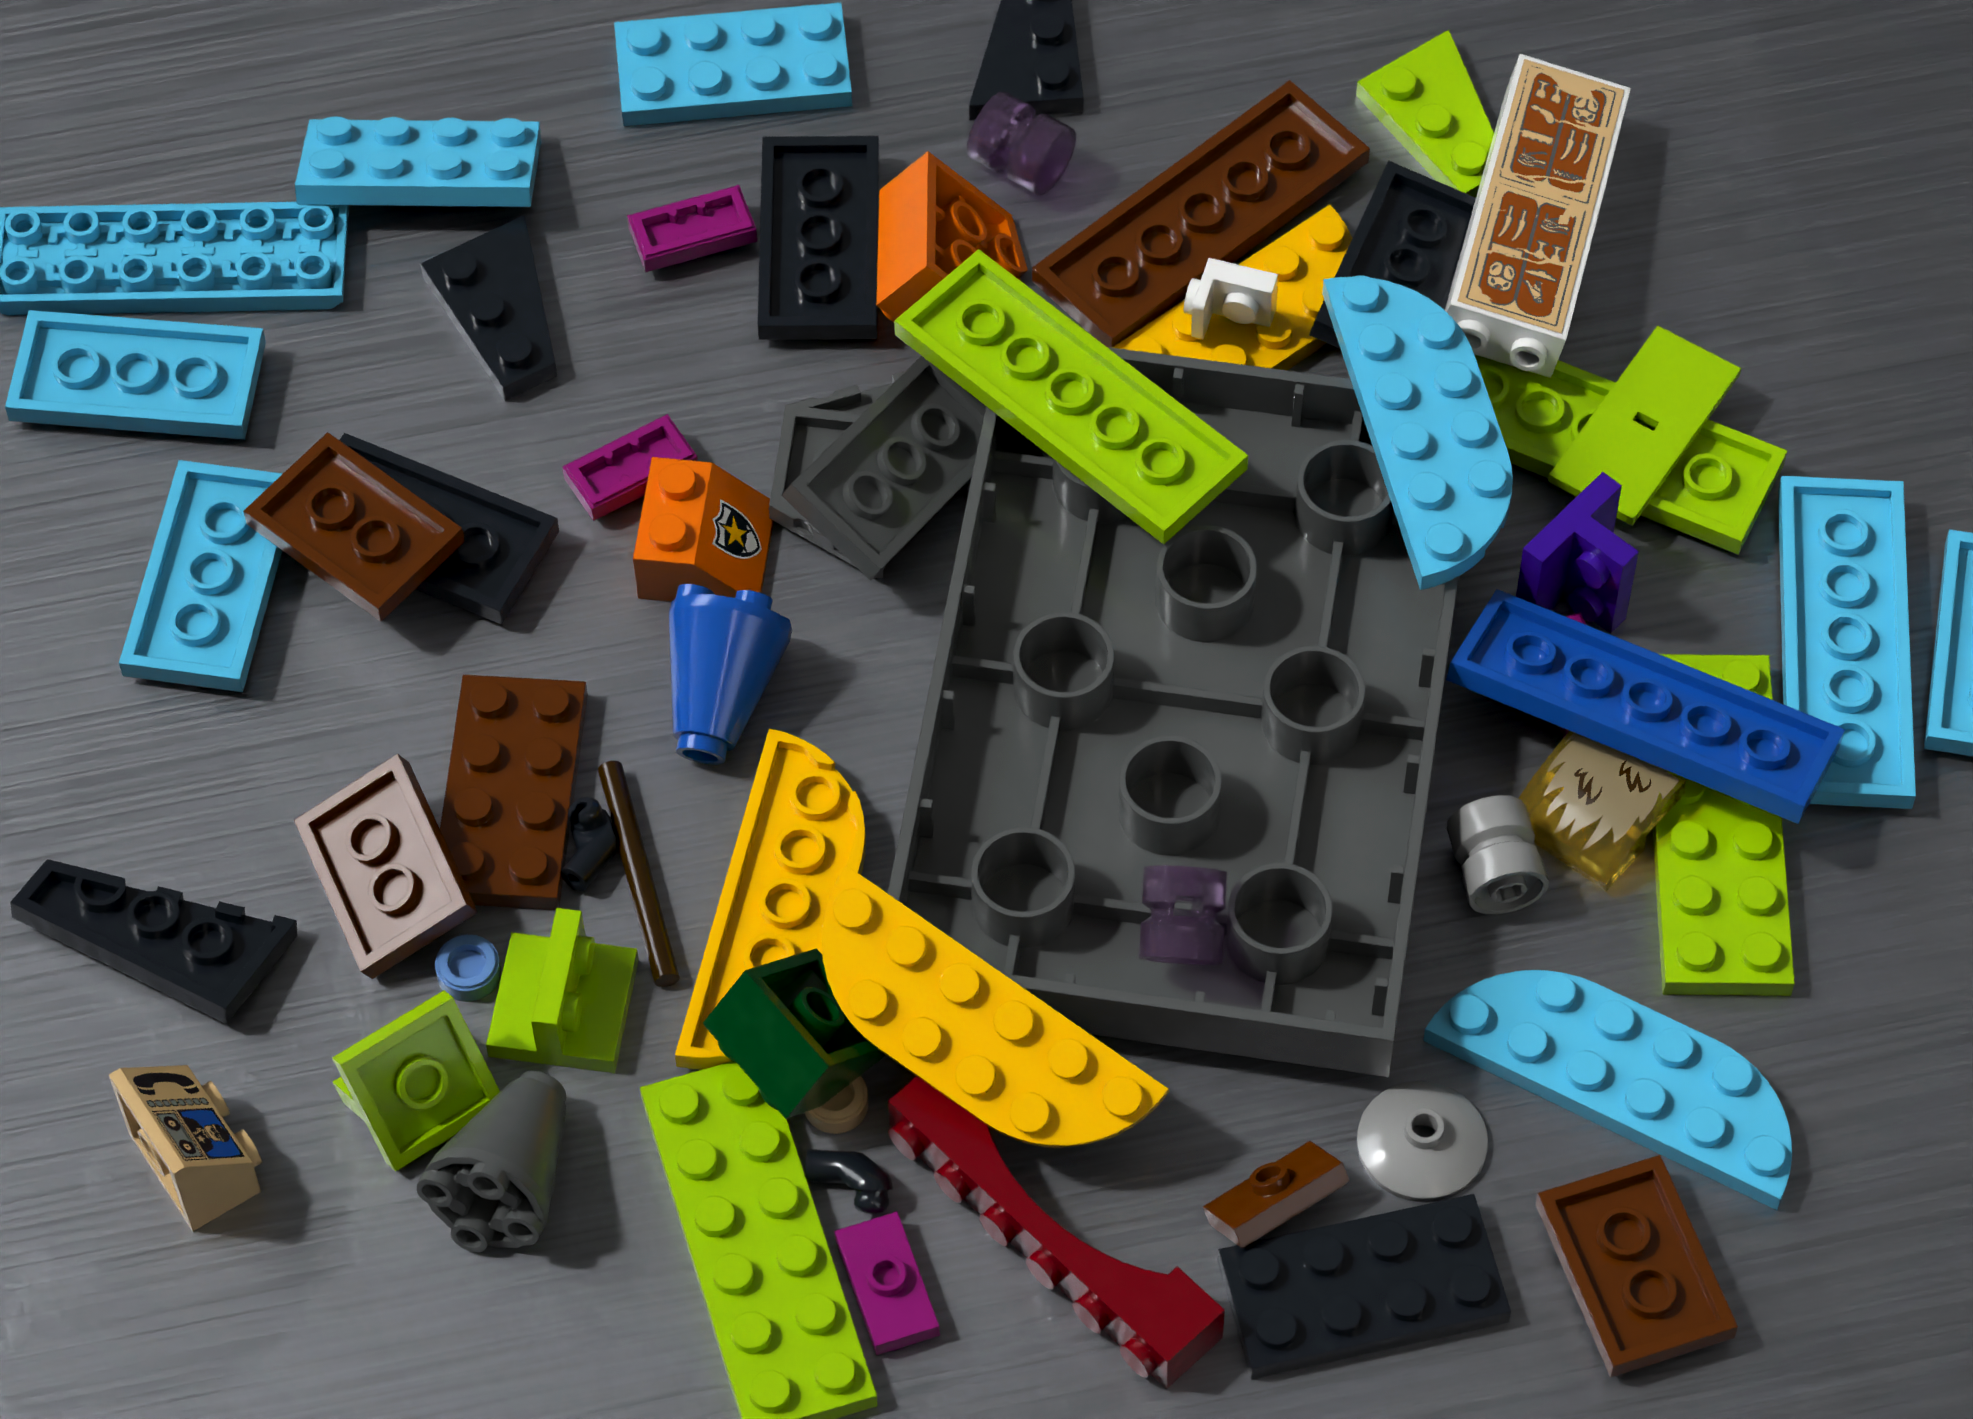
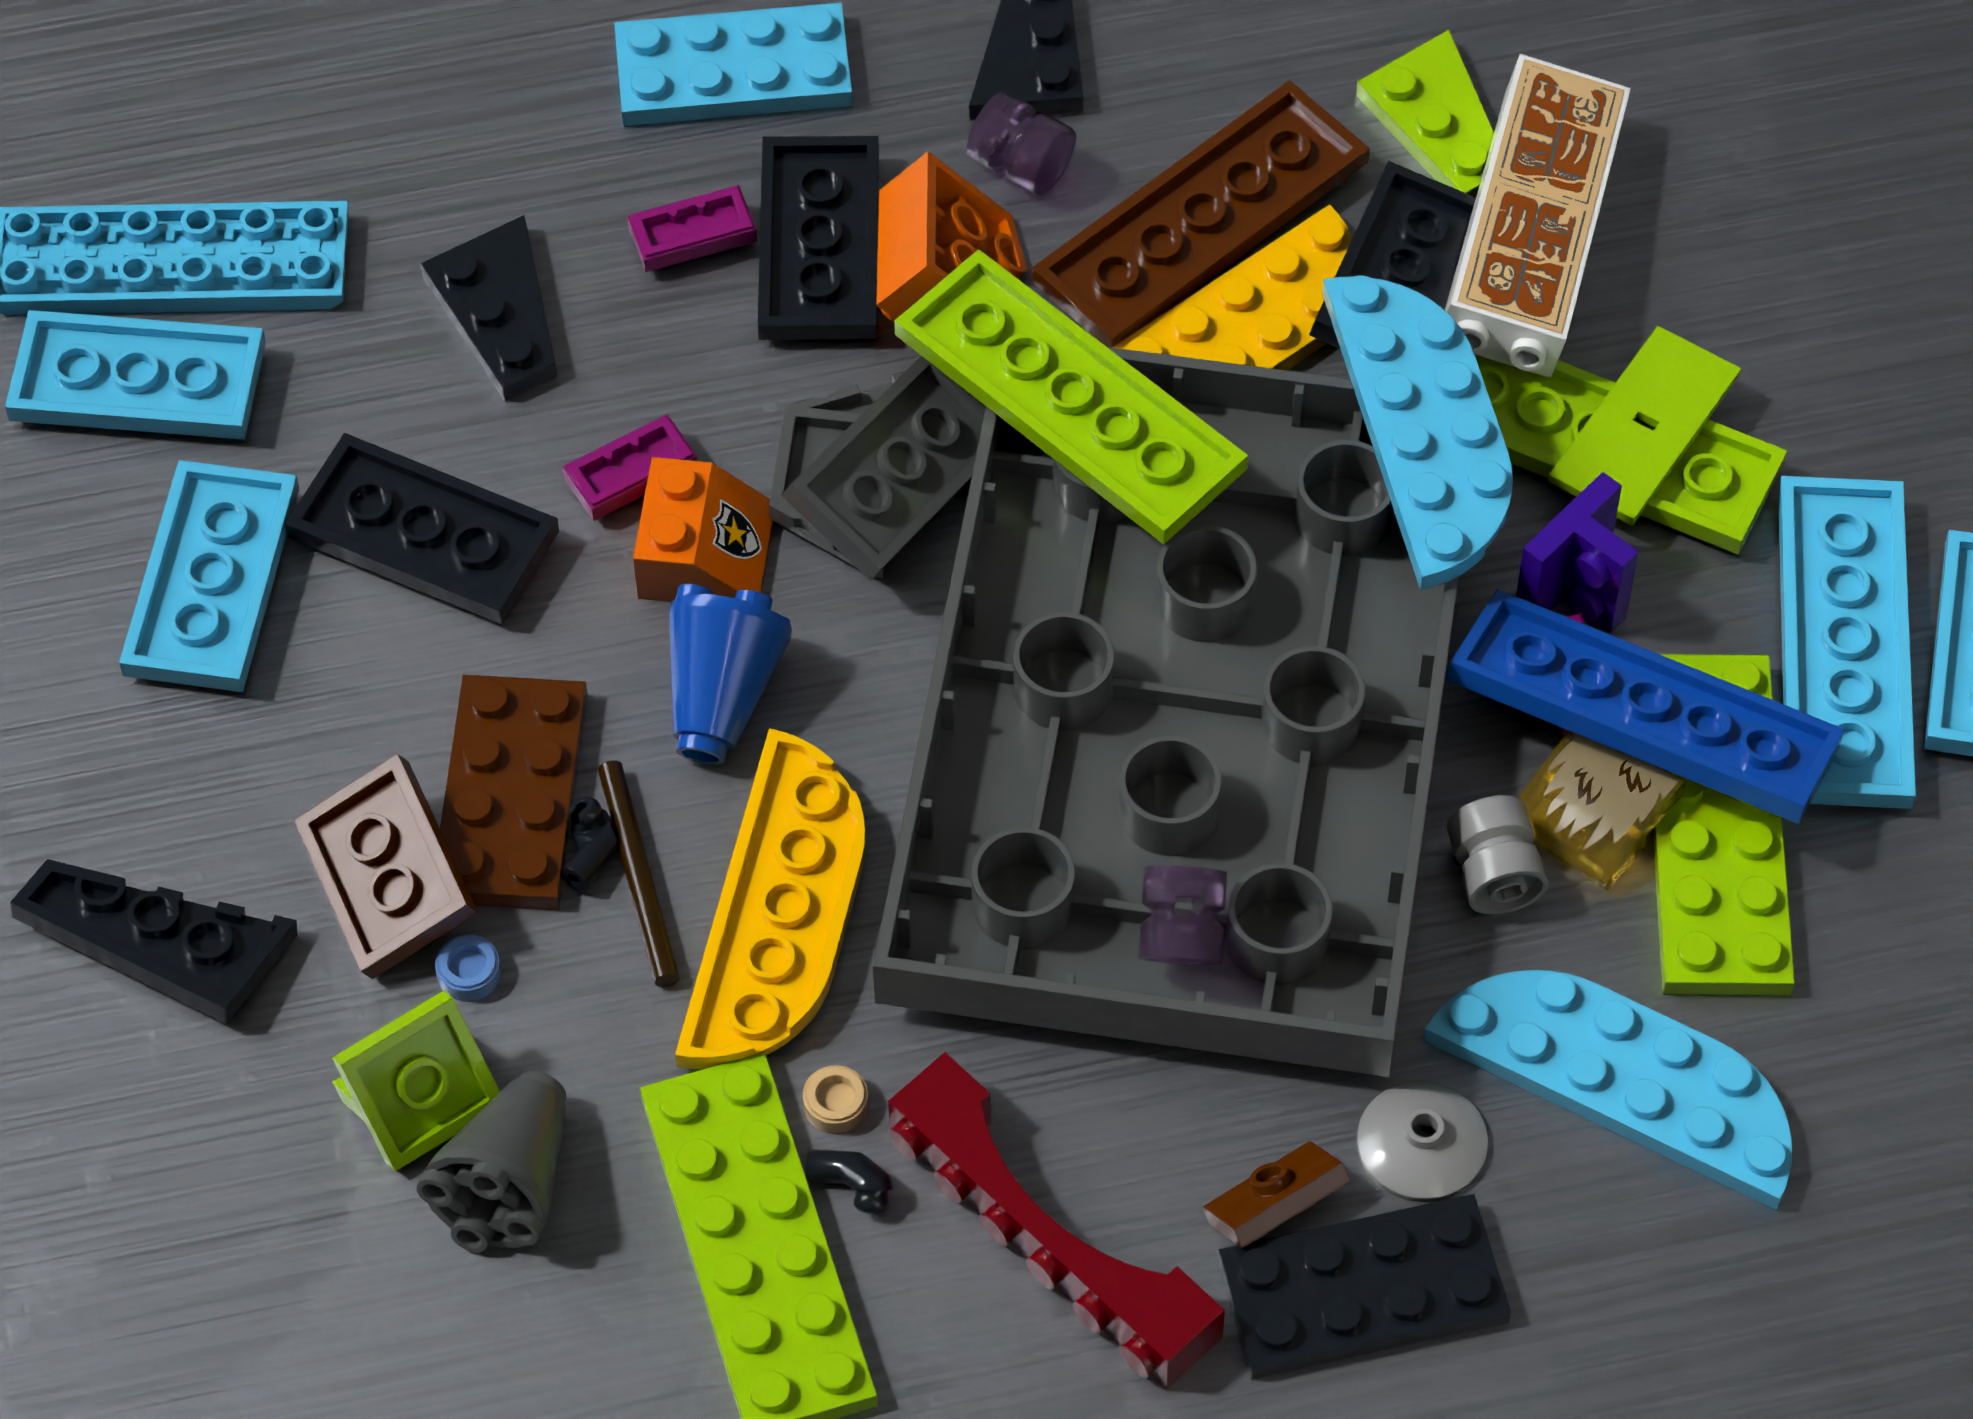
(187, 1140): tan slope -> none
(354, 526): reddish brown plate -> none
(418, 162): medium azure plate -> none
(563, 998): lime bracket -> none
(791, 1034): dark green slope -> none
(887, 1283): magenta plate -> none
(973, 1026): yellow plate -> none
(1233, 292): white bracket -> none
(1636, 1266): reddish brown plate -> none

